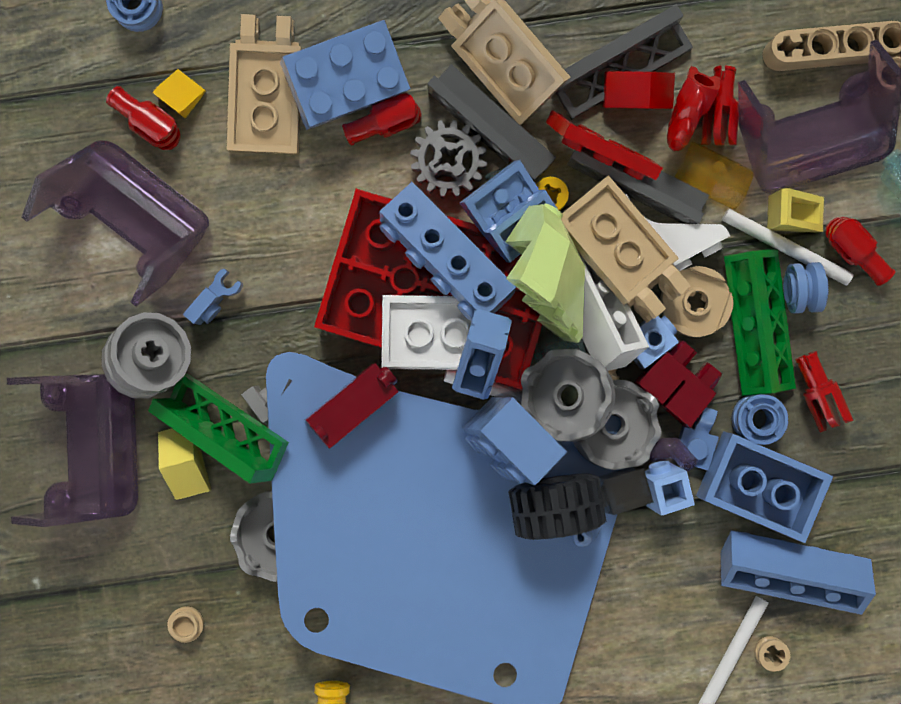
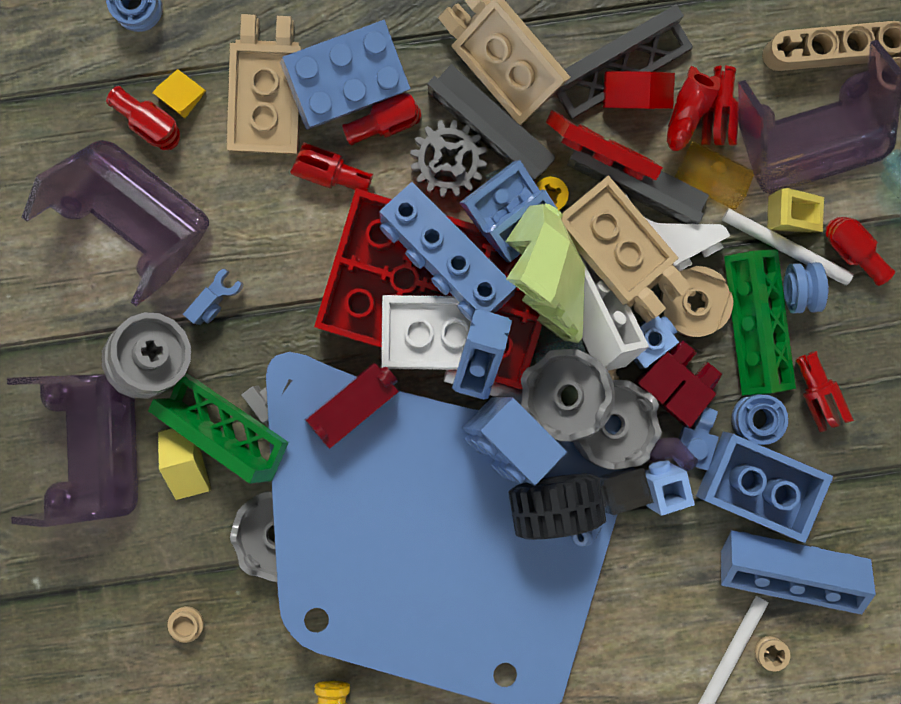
(328, 169): none -> red arm

